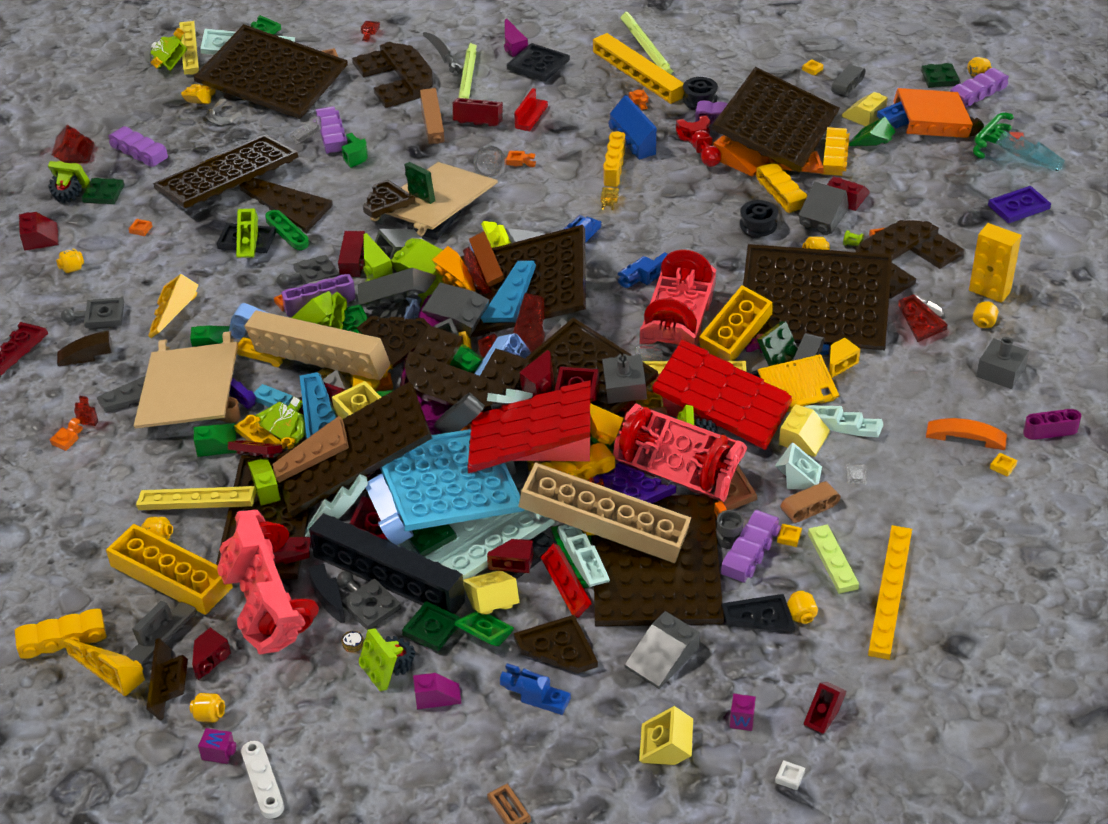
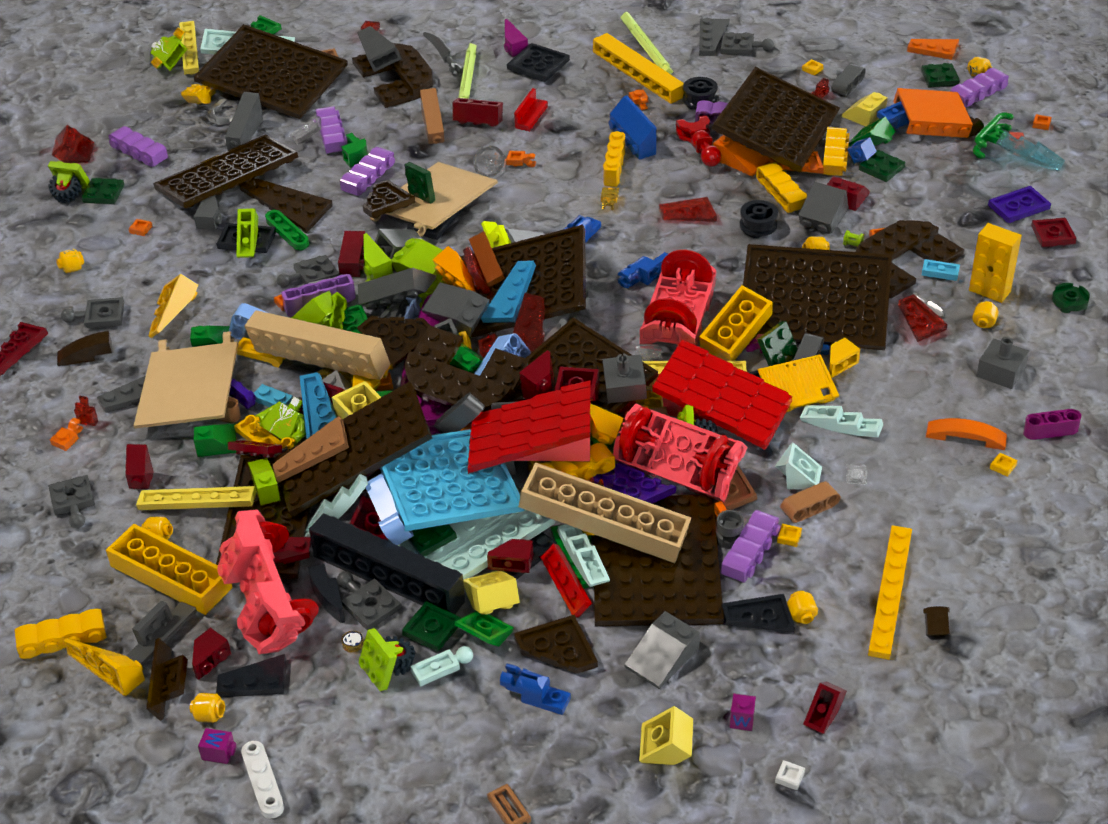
(37, 231): dark red slope -> none
(64, 503): none -> dark grey plate
(138, 466): none -> dark red slope
(208, 214): none -> dark grey slope
(245, 120): none -> dark grey slope
(255, 679): none -> black wing
(367, 171): none -> medium lavender brick
(378, 48): none -> dark grey slope
(435, 691): magenta slope -> none
(440, 665): none -> light aqua plate
(510, 397): light aqua slope -> none
(689, 210): none -> clear red wing
(711, 34): none -> dark grey wing
(743, 43): none -> dark grey plate
(804, 430): light yellow slope -> none
(821, 88): none -> clear red plate
(833, 559): yellowish green plate -> none
(862, 150): none -> blue brick
(882, 166): none -> dark green plate
(934, 47): none -> orange wing
(937, 620): none -> dark brown tile
(940, 270): none -> medium azure plate
(1042, 122): none -> orange tile
(1053, 232): none -> dark red plate
(1077, 299): none -> dark green plate

